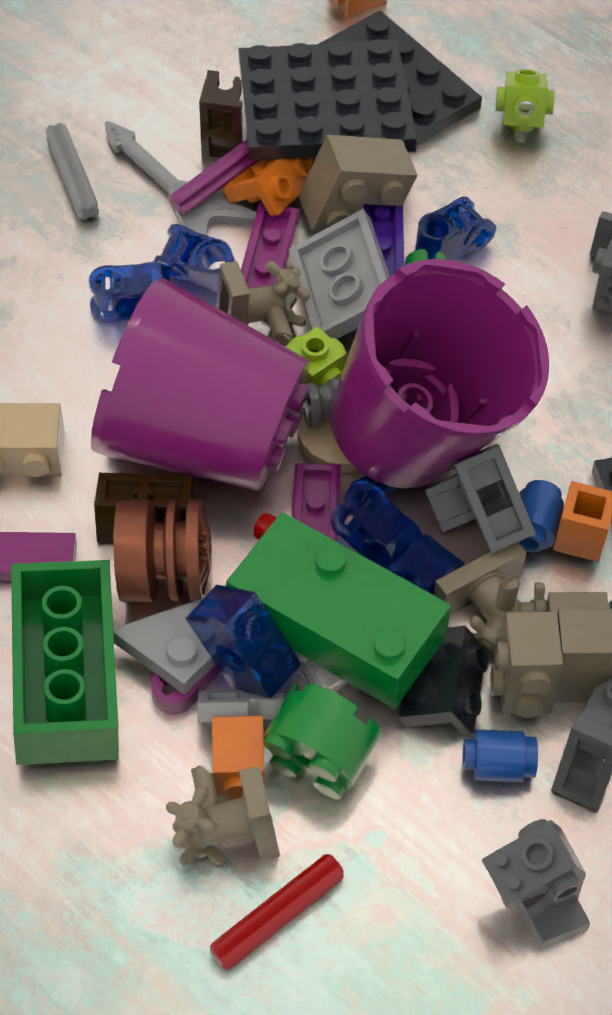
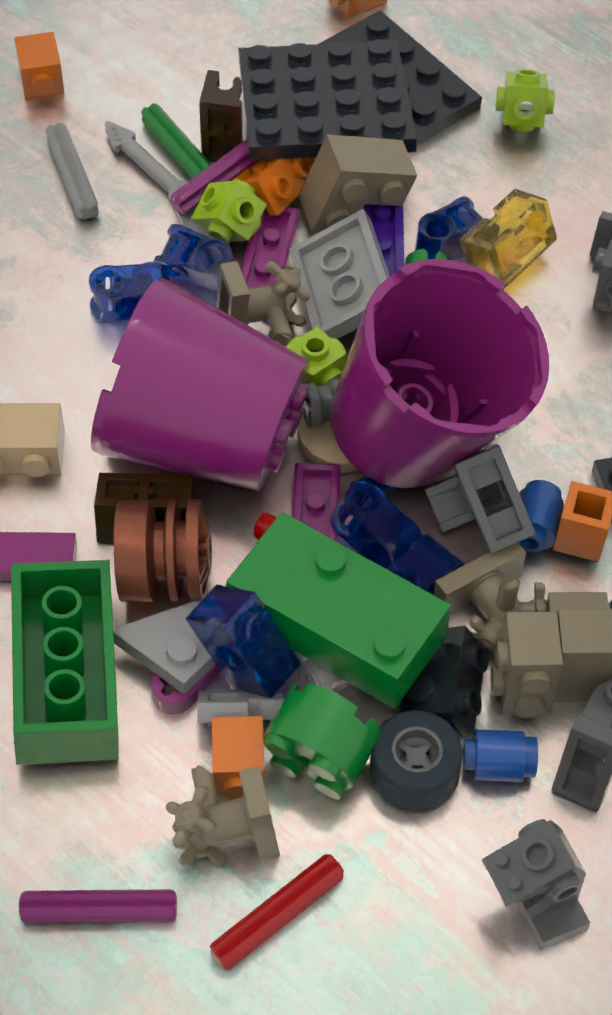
(39, 65): none -> orange brick
(98, 906): none -> magenta axle
(174, 140): none -> green axle
(229, 211): none -> lime brick
(416, 741): none -> black wheel
(511, 237): none -> clear yellow brick

